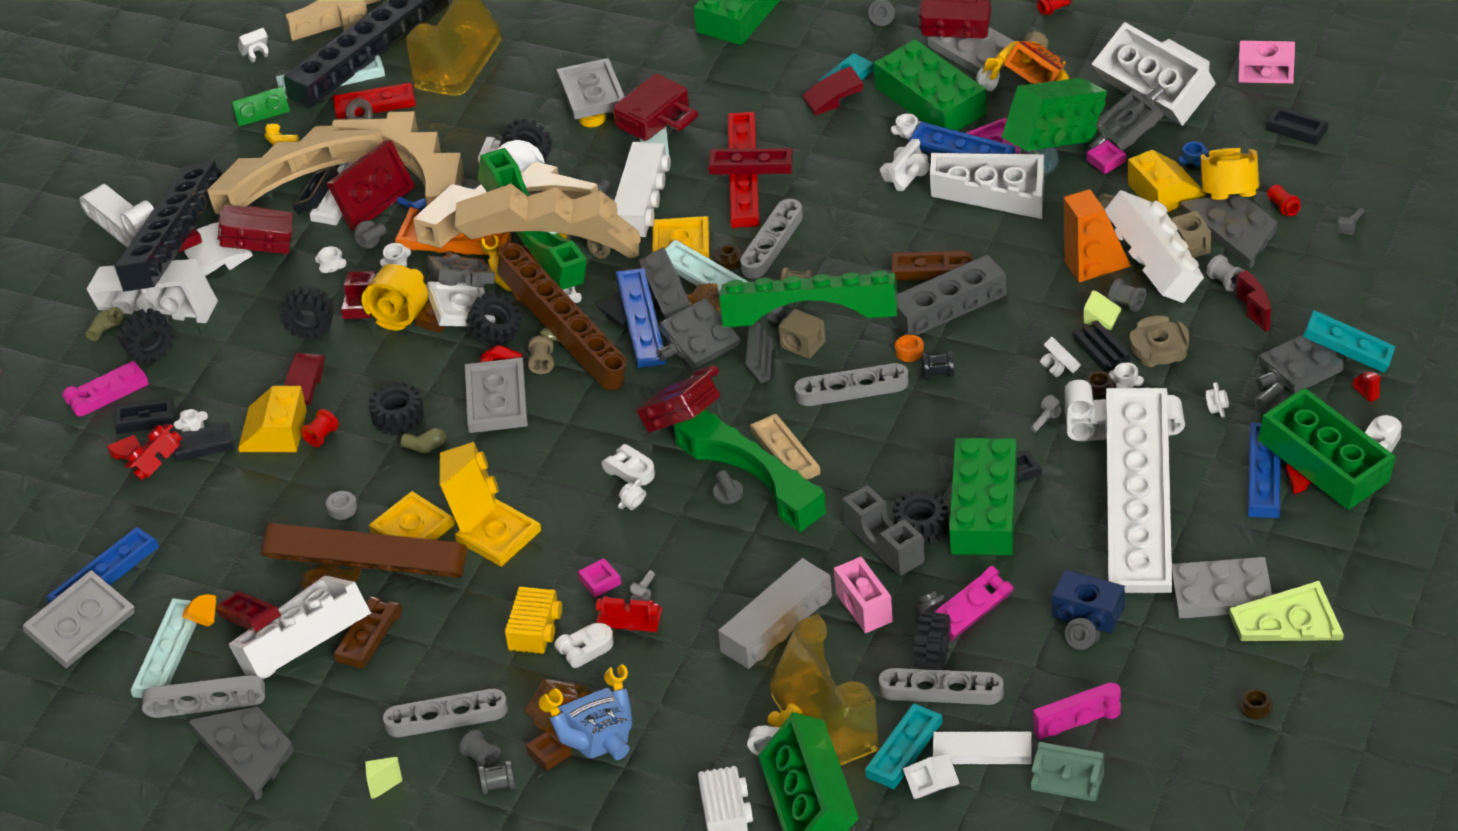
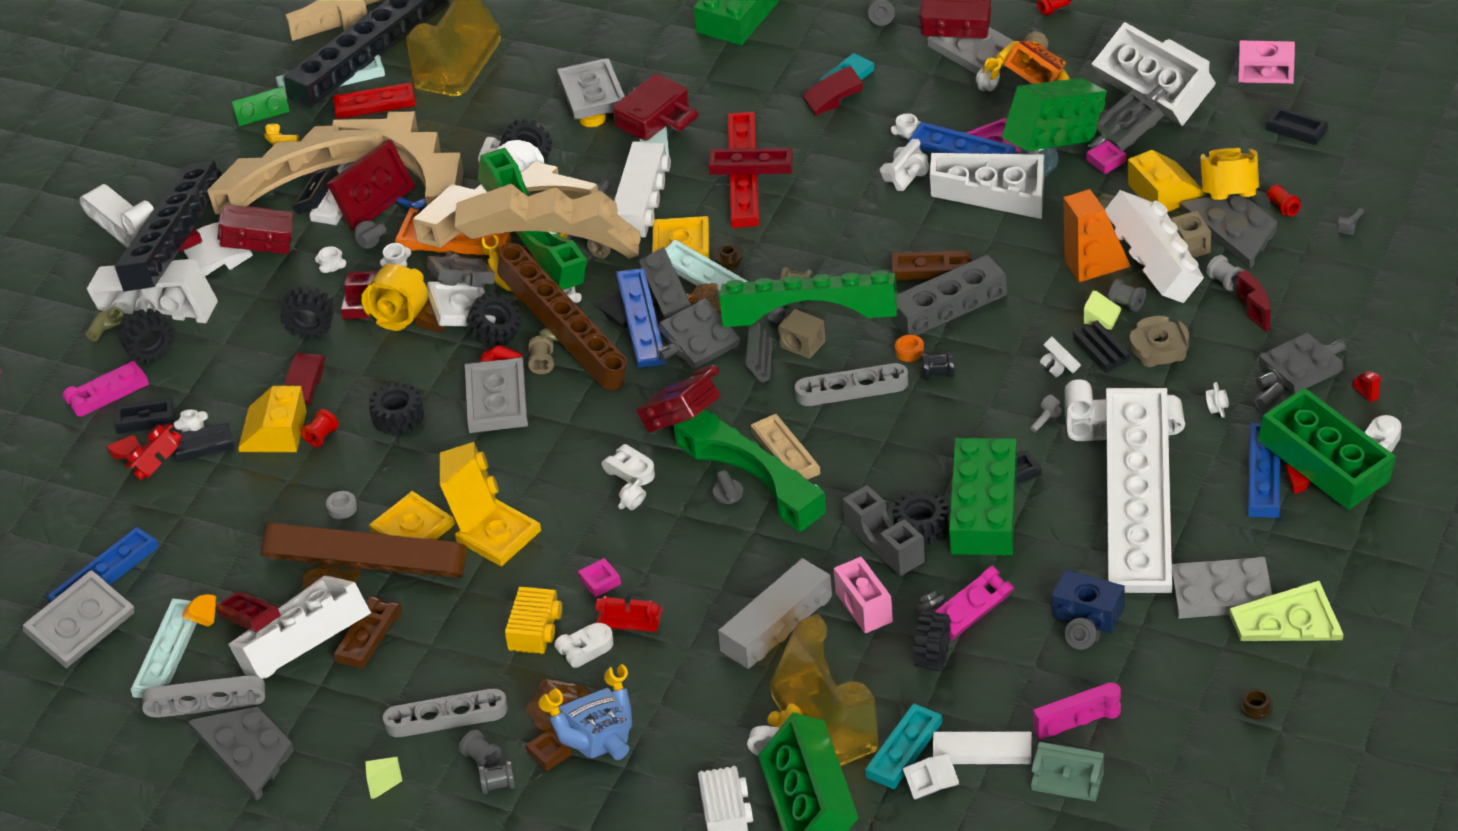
(252, 42): white tile -> none
(359, 103): dark brown plate -> none
(426, 442): olive arm -> none
(640, 590): light grey hand -> none
(767, 237): light grey beam -> none
(930, 87): green brick -> none
(940, 691): light grey beam -> none
(1099, 382): dark brown plate -> none
(1126, 376): white plate -> none
(1192, 153): blue plate -> none
(1349, 341): teal plate -> none

